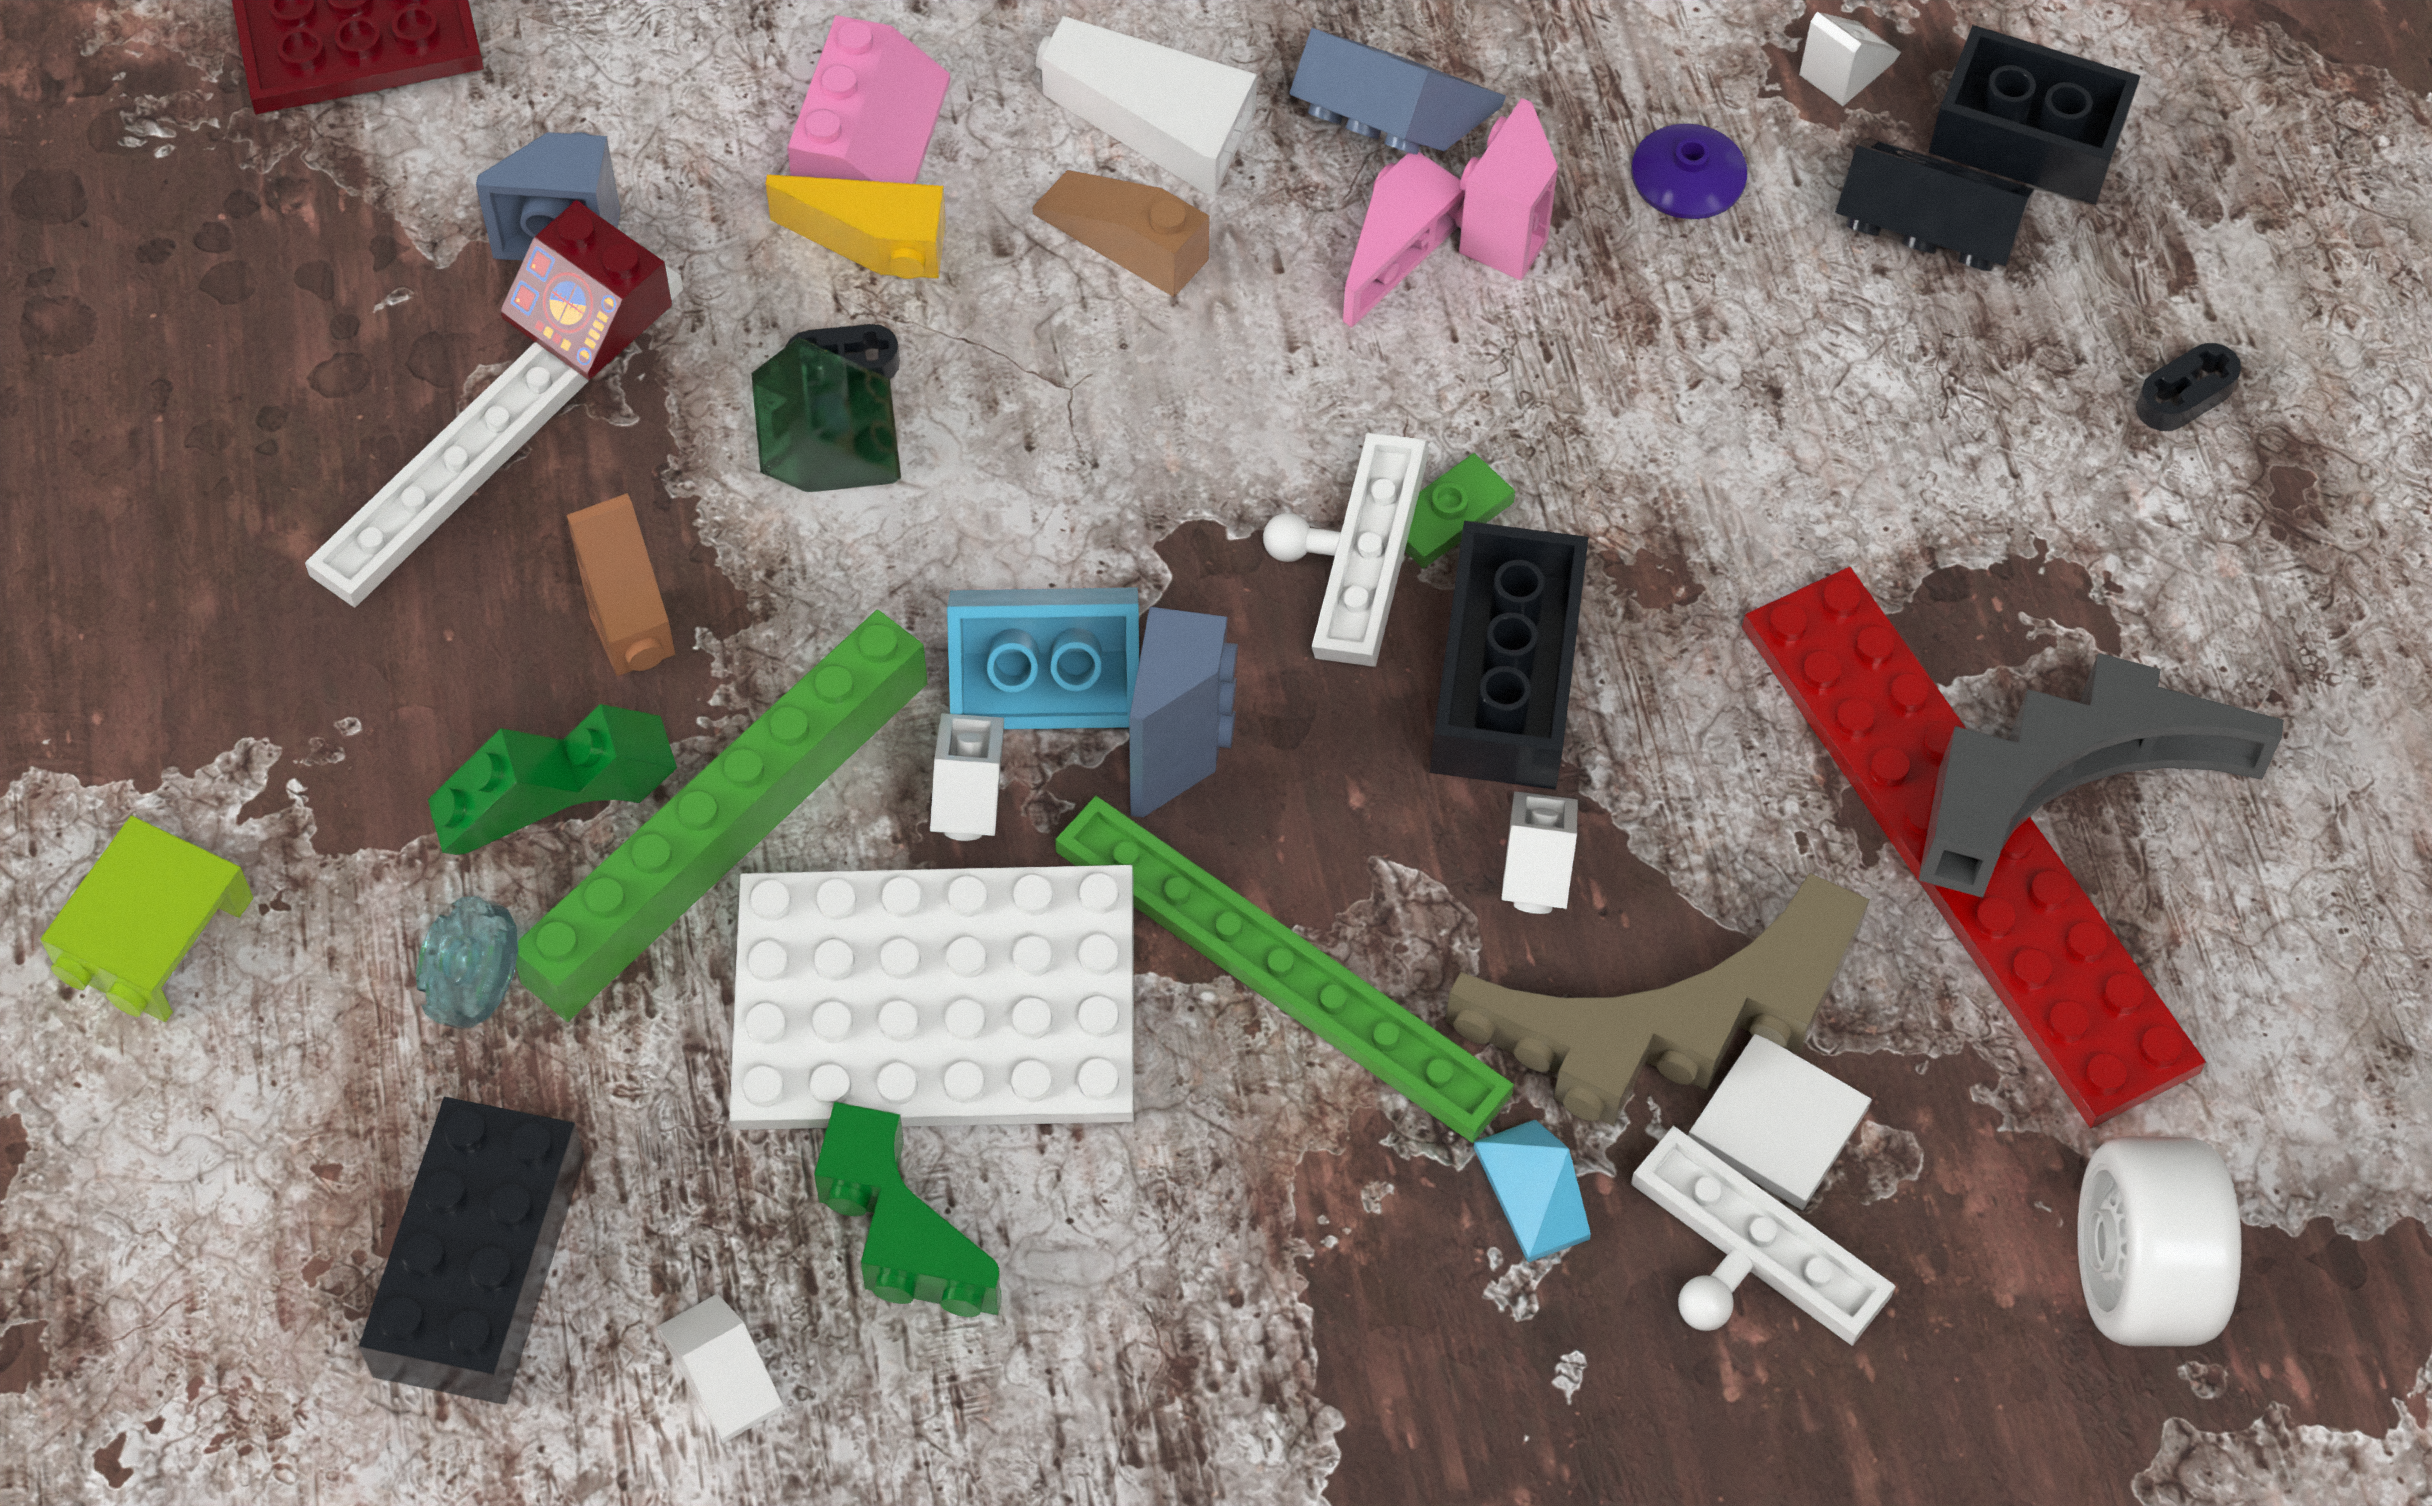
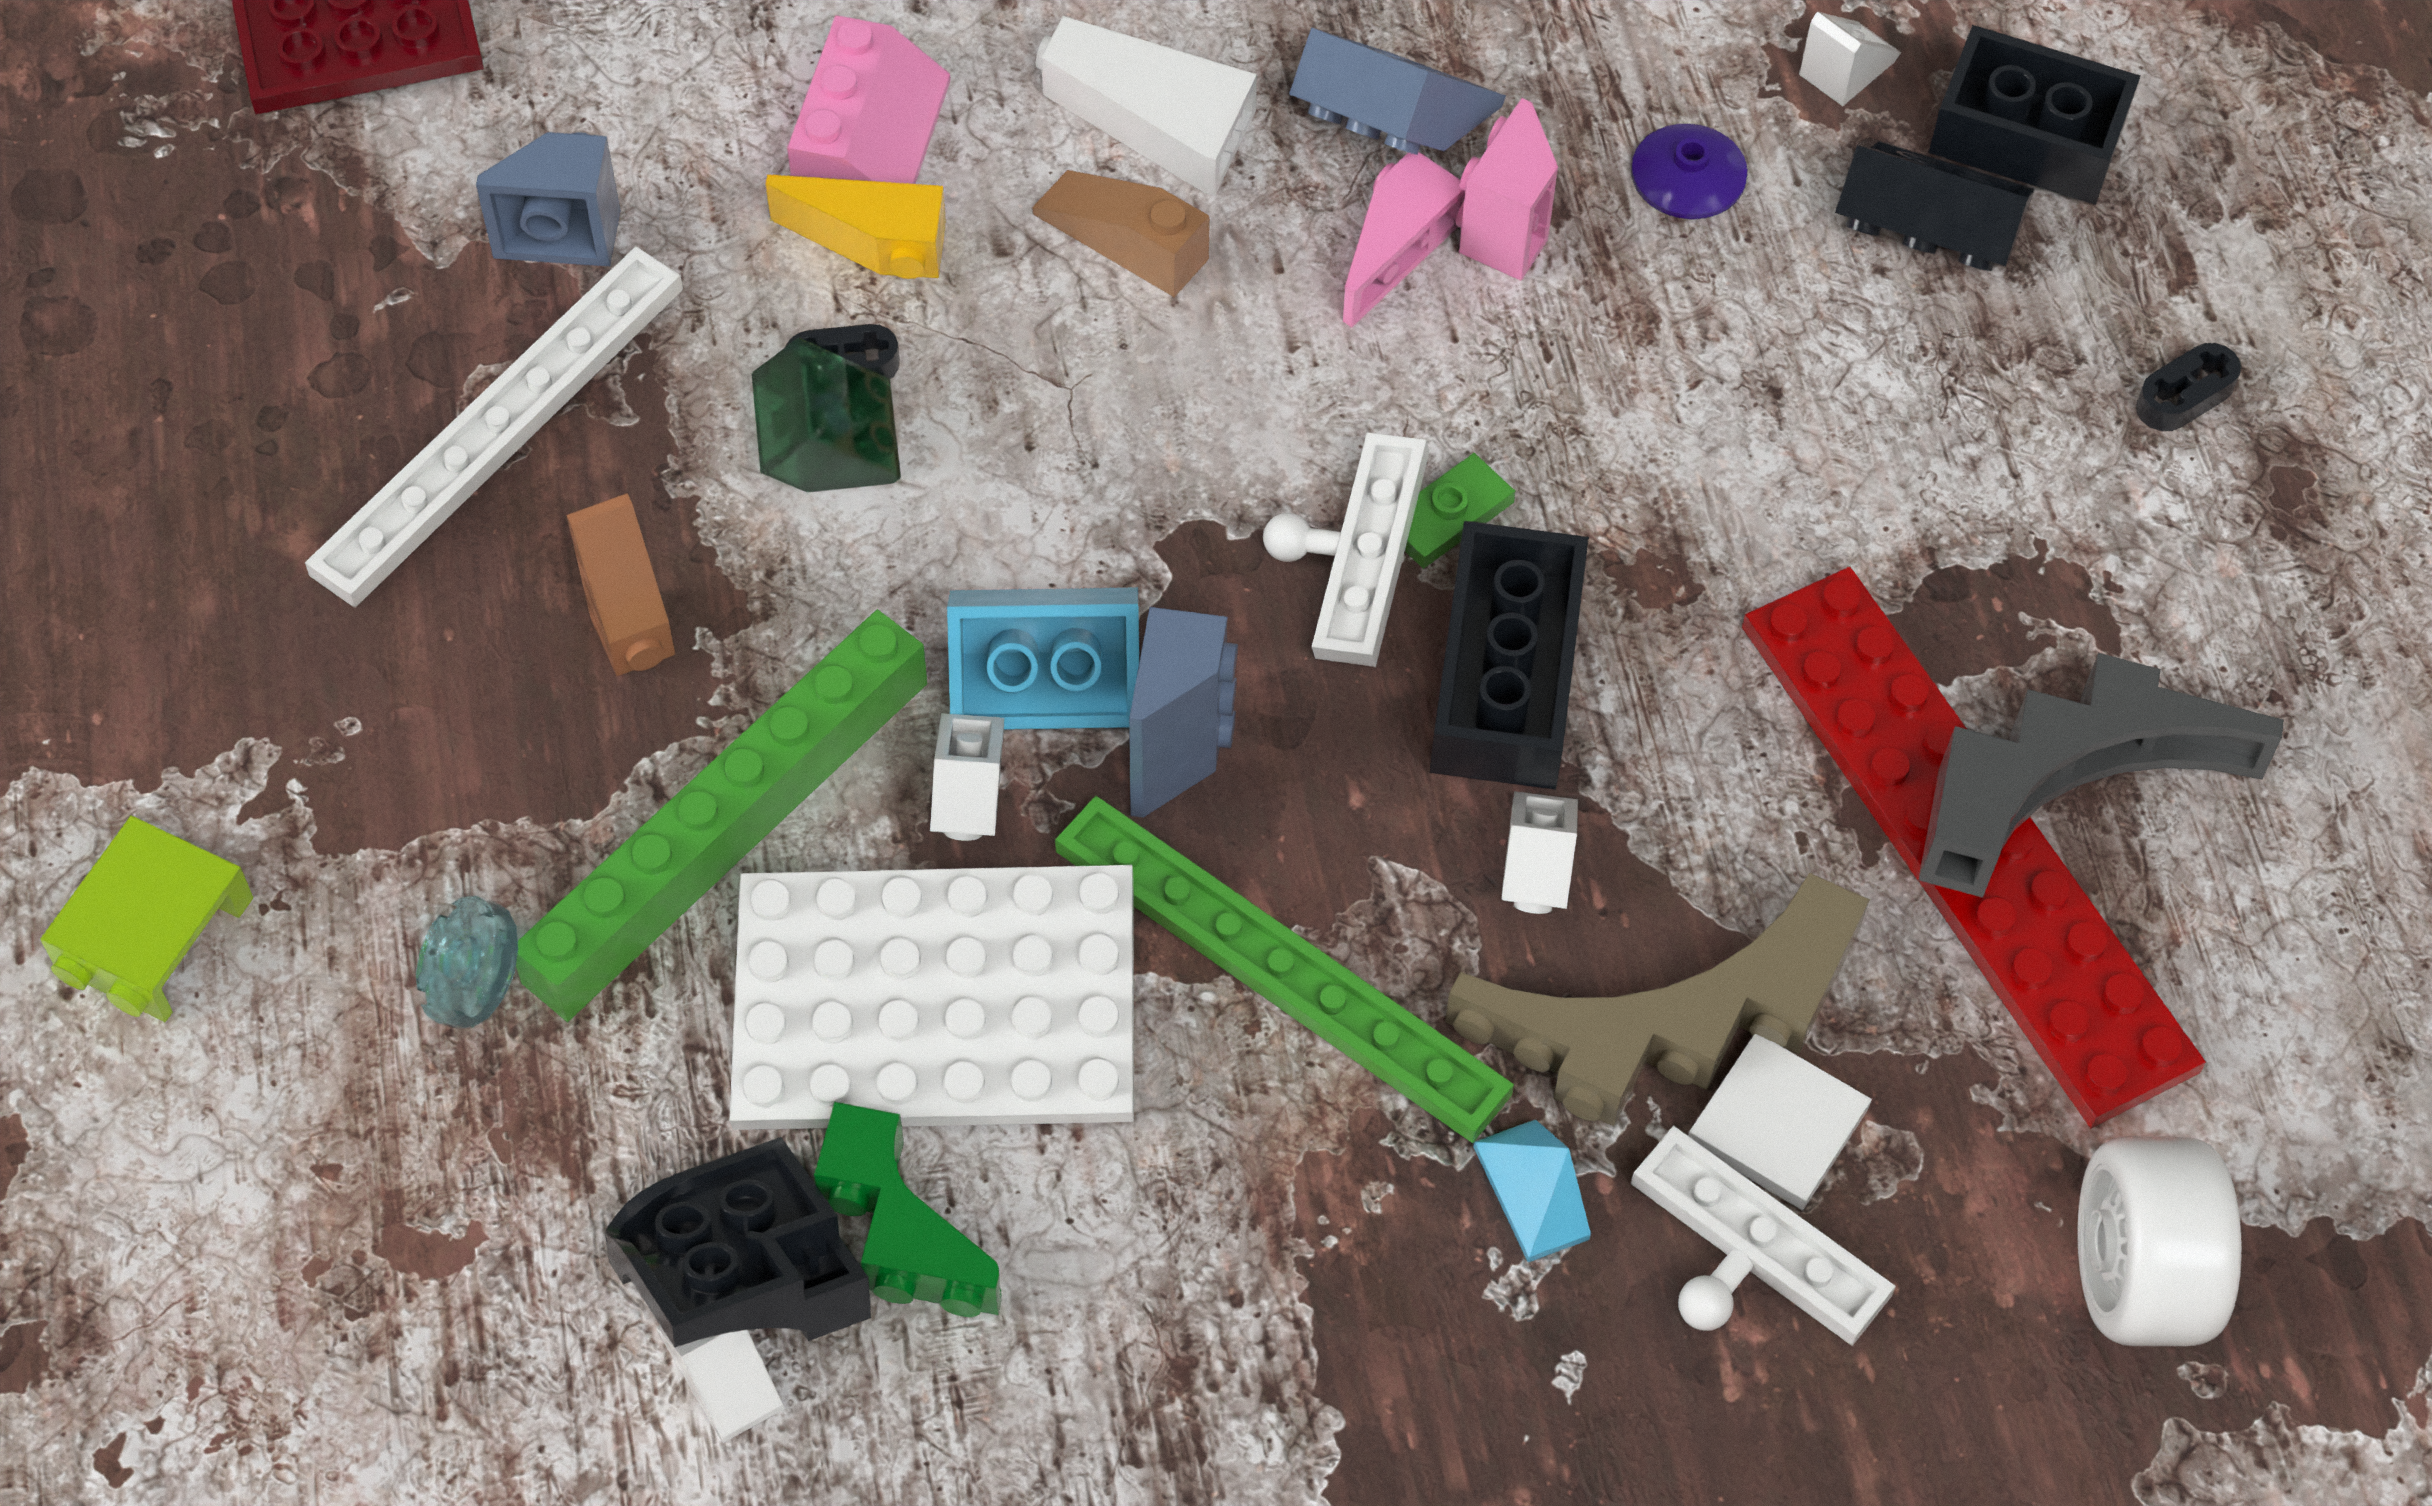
(473, 1251): black brick -> none
(531, 776): green arch -> none
(586, 290): dark red slope -> none
(739, 1250): none -> black slope

